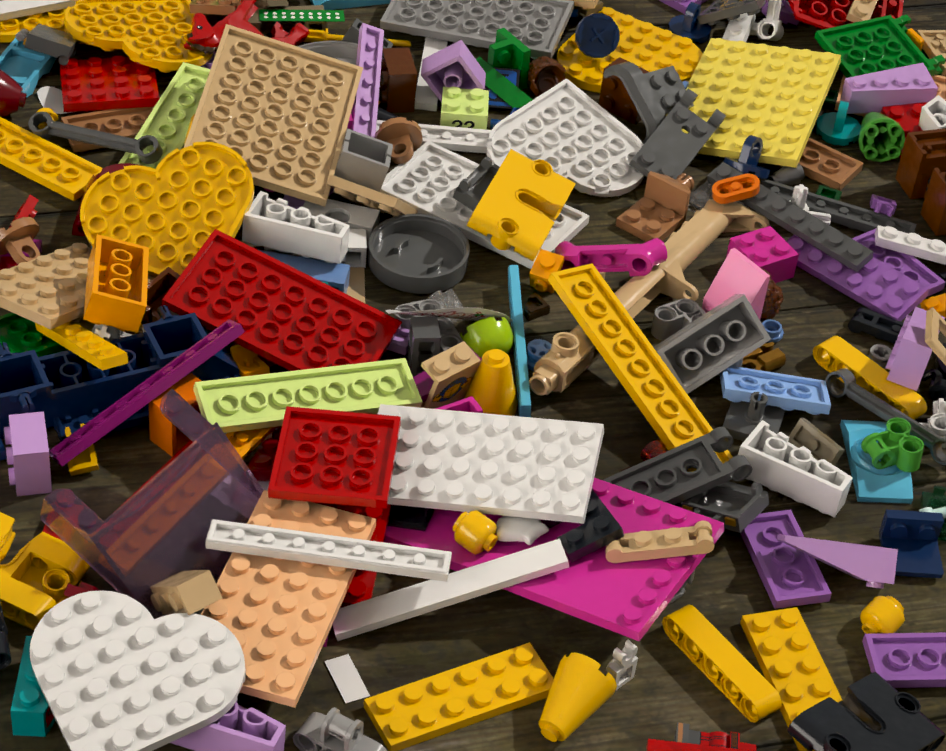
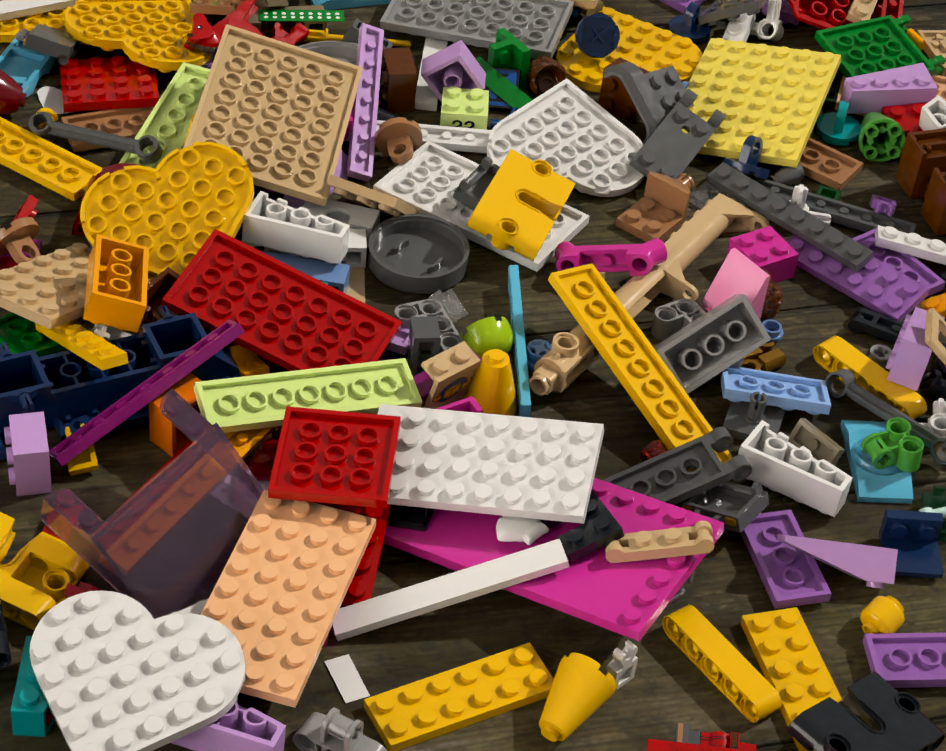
(185, 592): tan brick -> none
(329, 550): white tile -> none
(364, 160): light grey piece -> none
(466, 313): white sticker -> none
(475, 532): yellow head -> none
(535, 307): dark brown tile -> none
(544, 265): light orange bracket -> none
(735, 188): orange plate -> none

